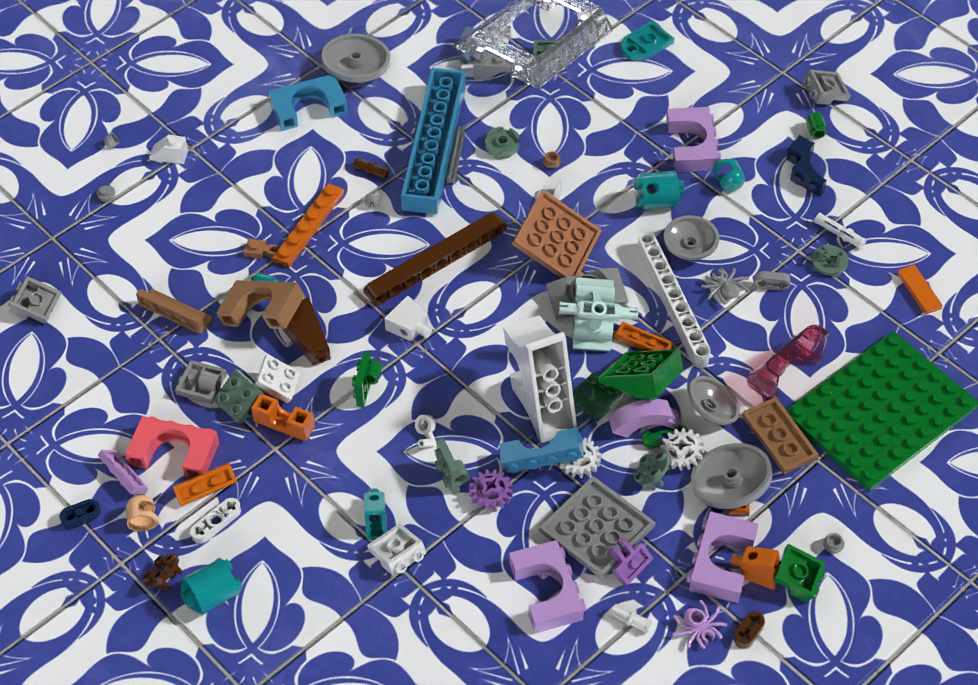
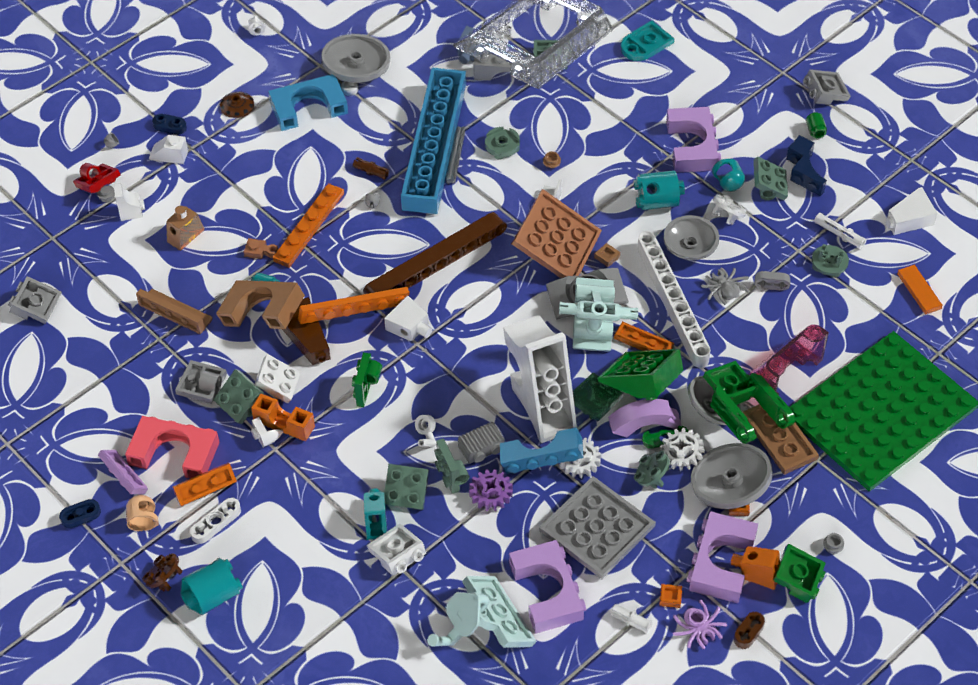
(100, 176): none -> red plate
(128, 203): none -> white arch
(169, 124): none -> dark blue plate
(183, 227): none -> medium nougat torso
(236, 104): none -> reddish brown dish
(256, 26): none -> white hose
(265, 437): none -> white plate
(349, 88): none -> white tile
(352, 305): none -> orange plate
(406, 486): none -> sand green plate
(480, 443): none -> light grey brick
(485, 607): none -> light aqua plate
(607, 255): none -> medium nougat plate
(630, 564): medium lavender hinge -> none
(670, 595): none -> orange tile
(733, 210): none -> white plate
(734, 387): none -> green plate
(770, 179): none -> sand green plate
(911, 213): none -> white slope

